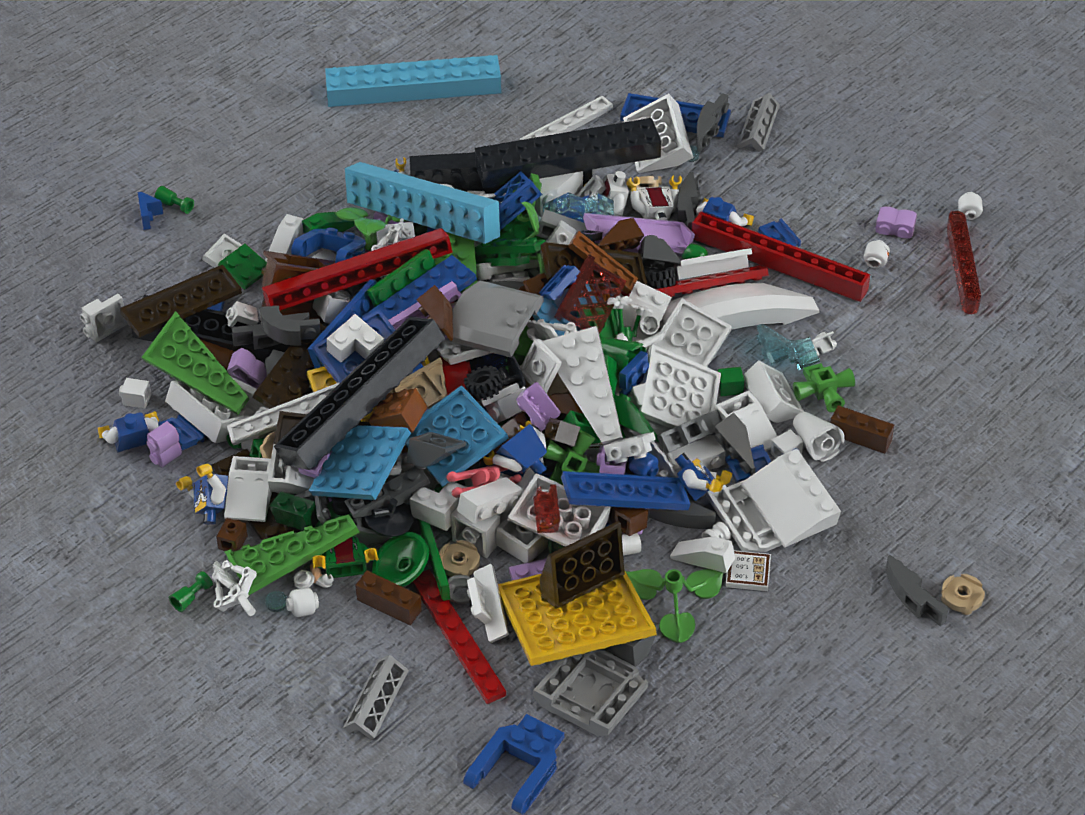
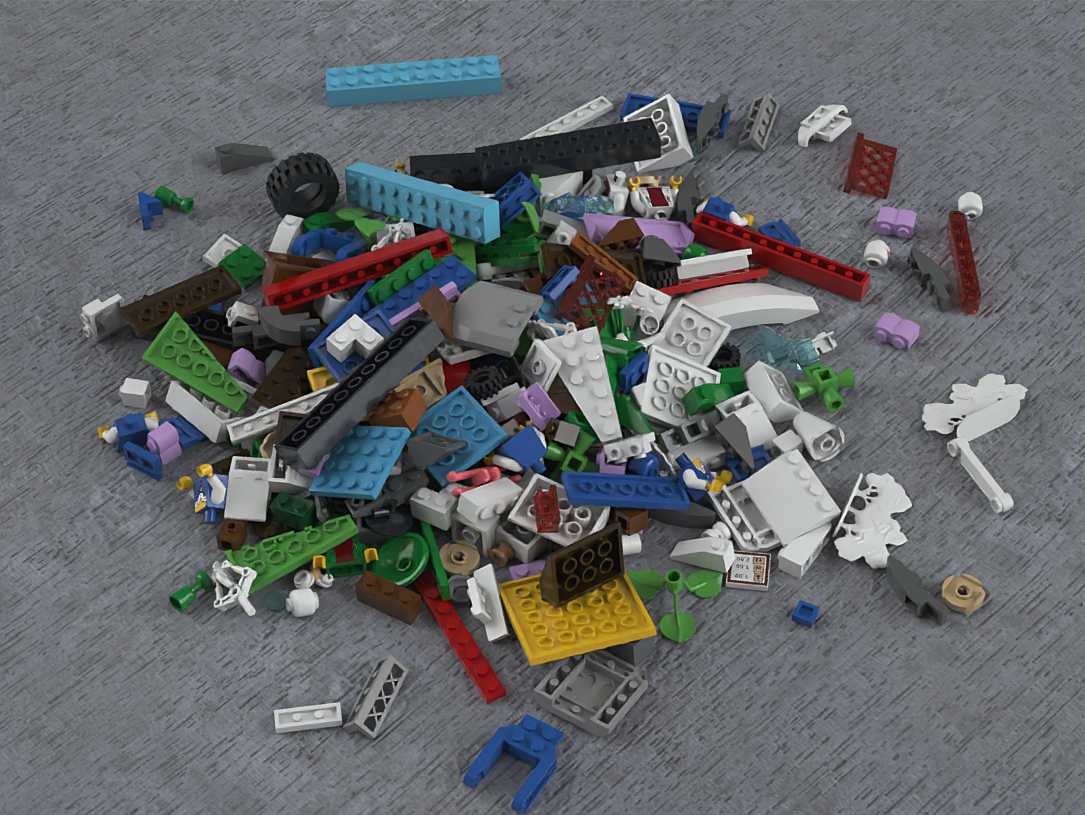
(143, 460): none -> blue plate
(239, 156): none -> dark grey slope
(295, 173): none -> black tyre
(308, 717): none -> white plate
(502, 553): none -> medium nougat wheel
(592, 235): black plate -> none
(705, 397): none -> green slope
(726, 352): none -> black tyre
(803, 550): none -> white slope
(805, 613): none -> blue plate
(823, 124): none -> white plate
(857, 164): none -> clear red fence
(863, 429): reddish brown brick -> none
(874, 523): none -> white plant
(896, 331): none -> lavender brick
(932, 276): none -> dark grey slope
(961, 450): none -> white piece
(978, 405): none -> white plant

